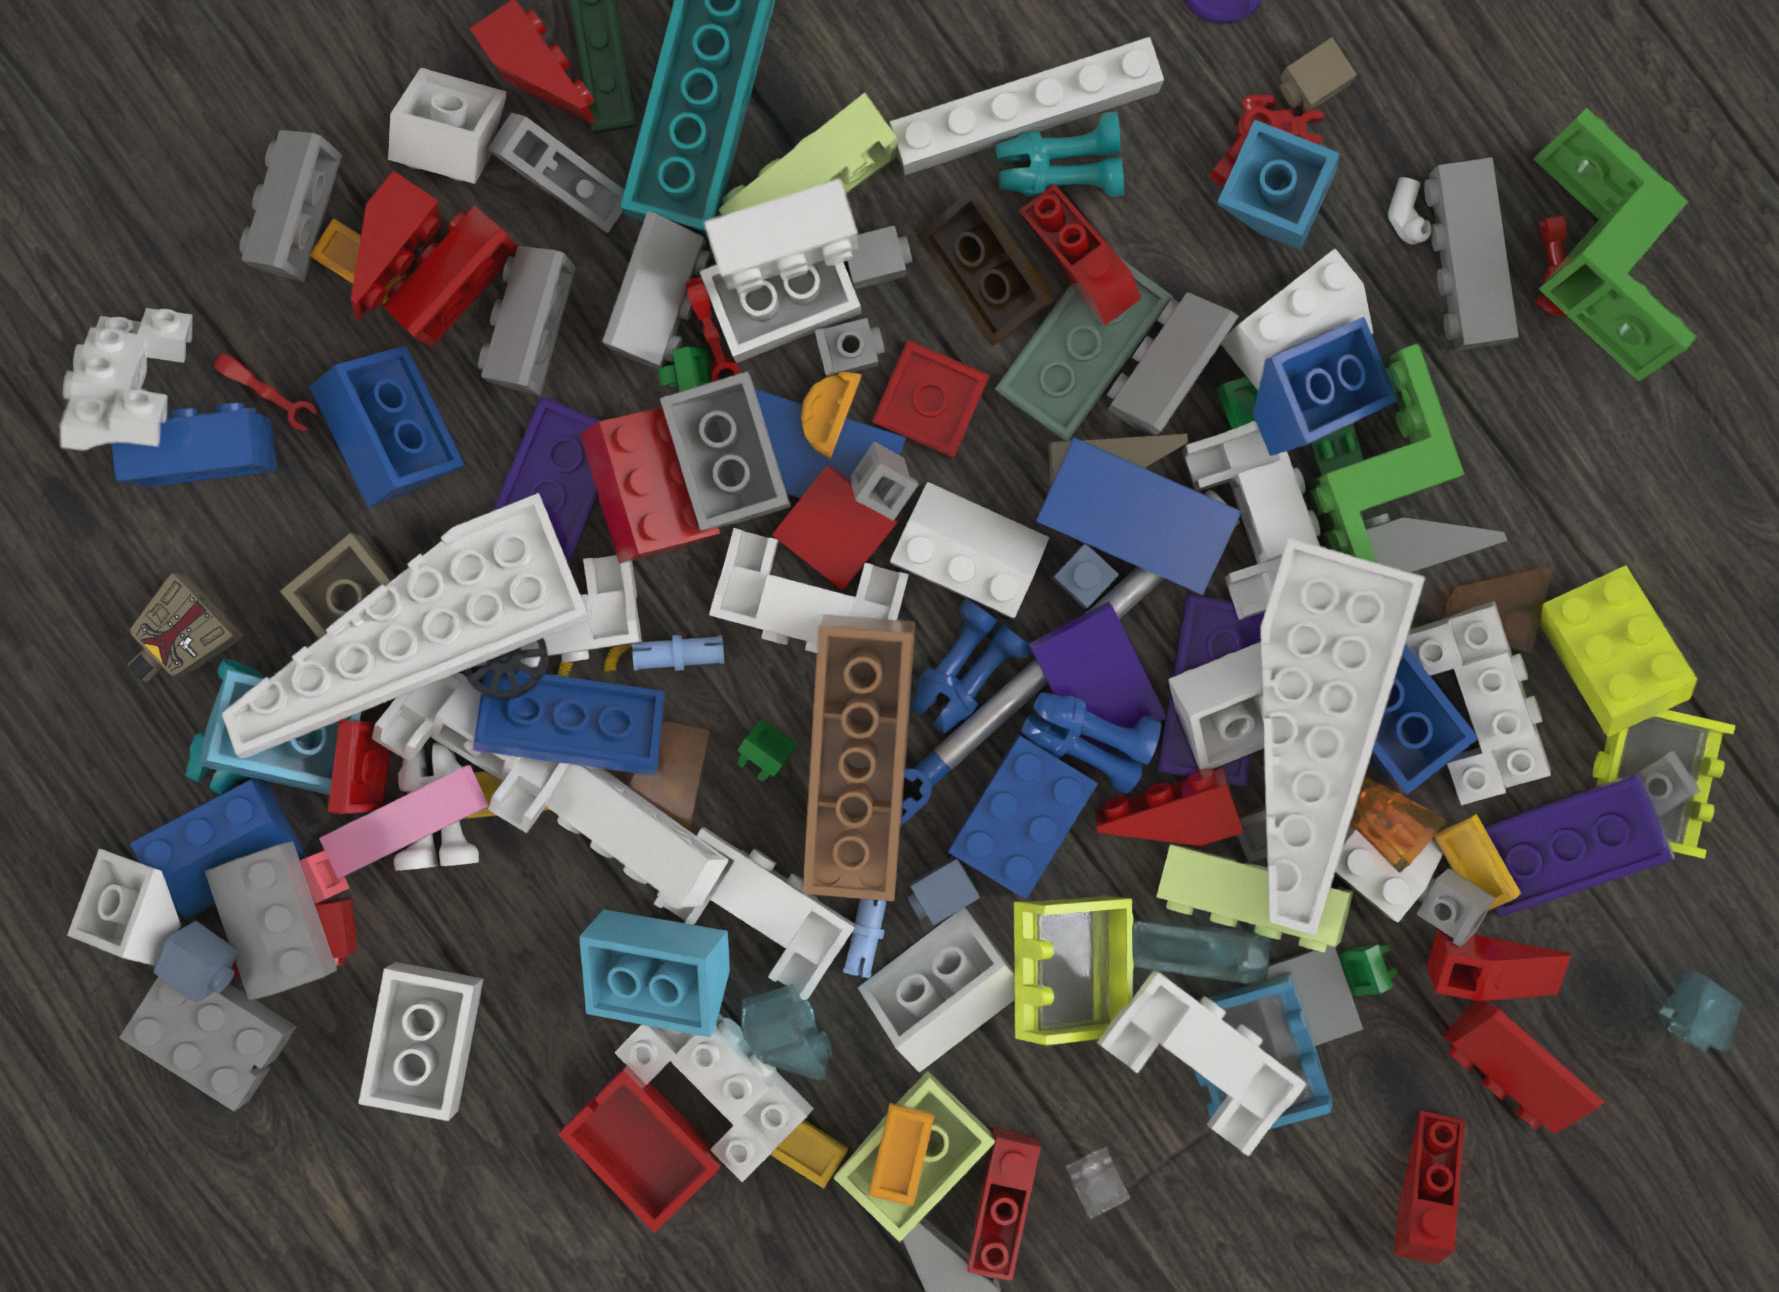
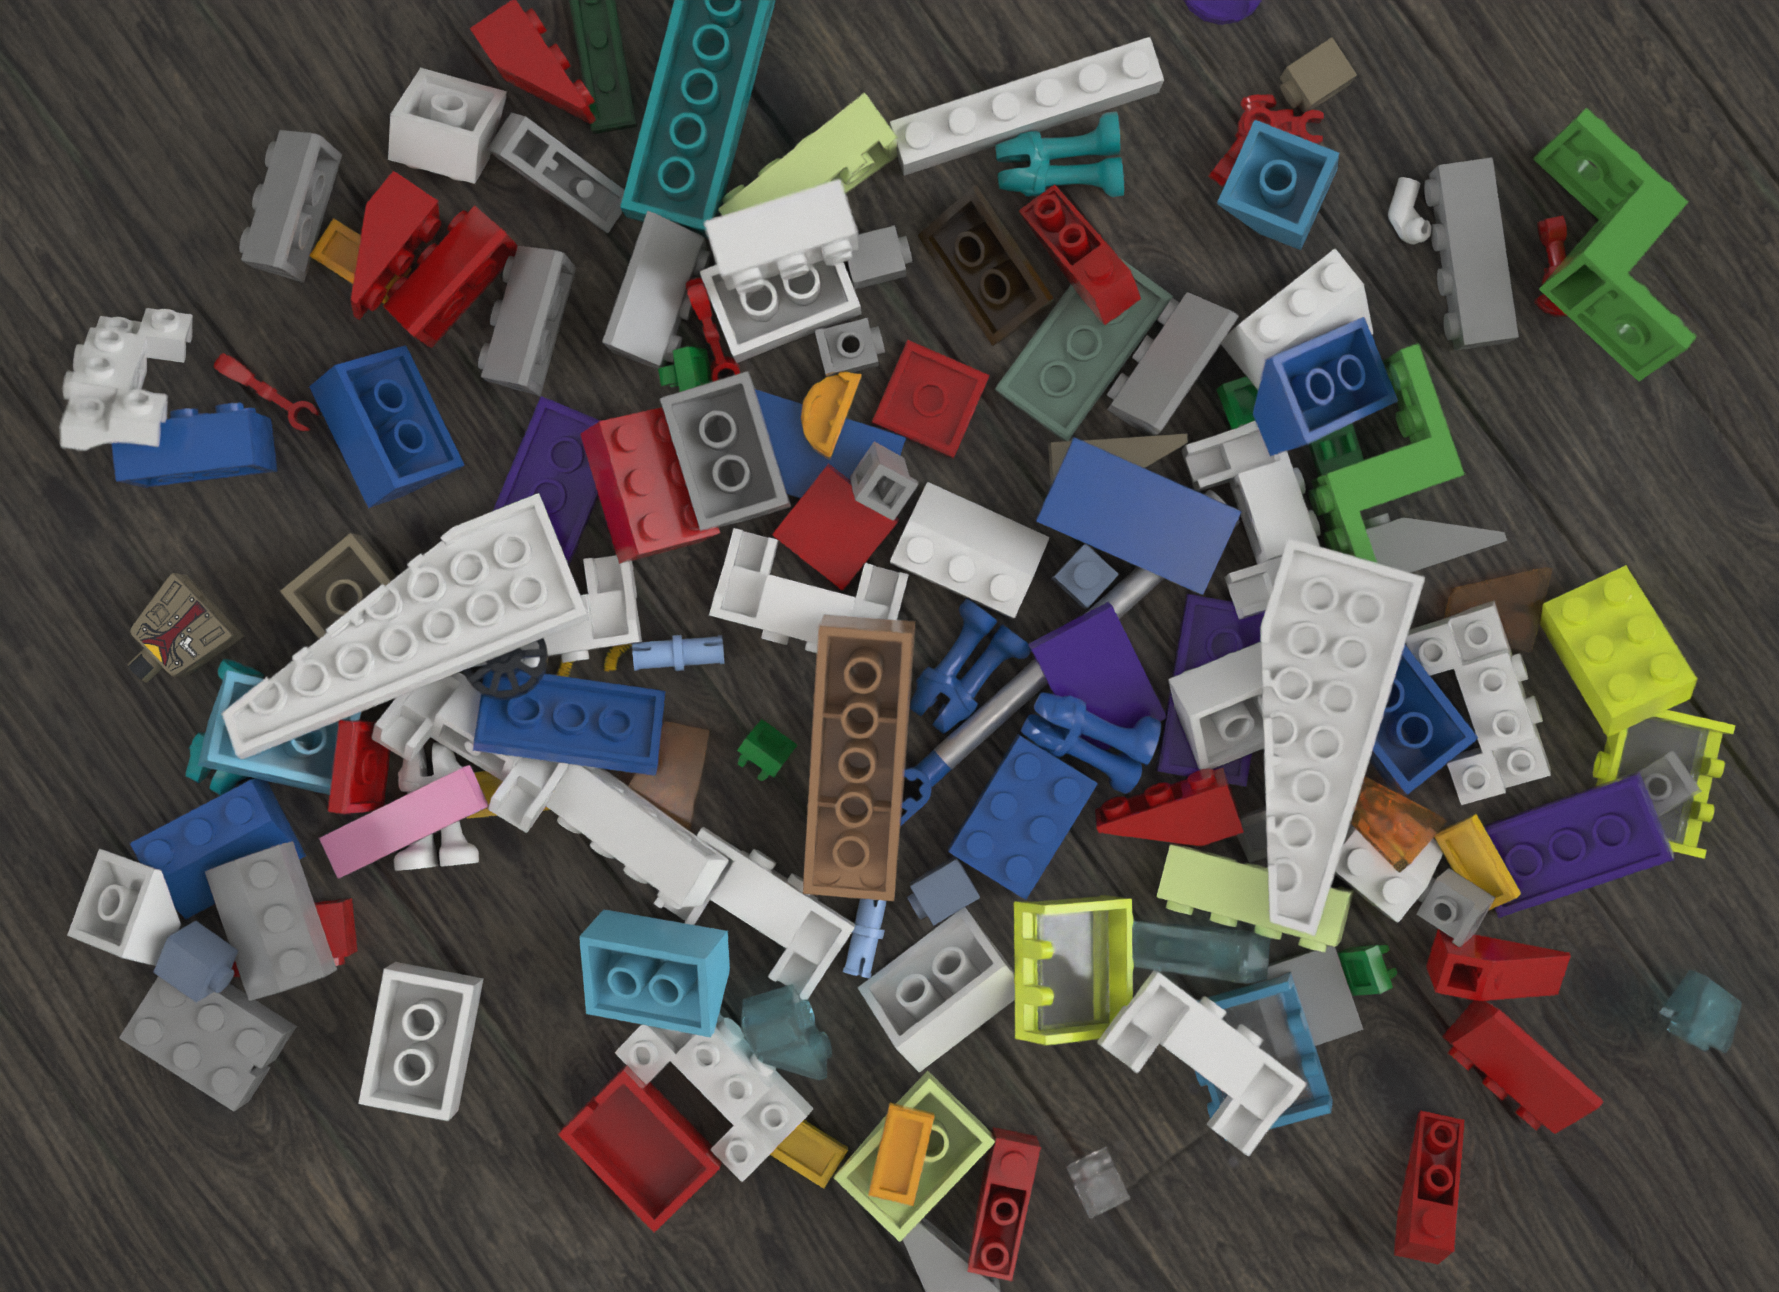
(321, 877): coral tile -> none

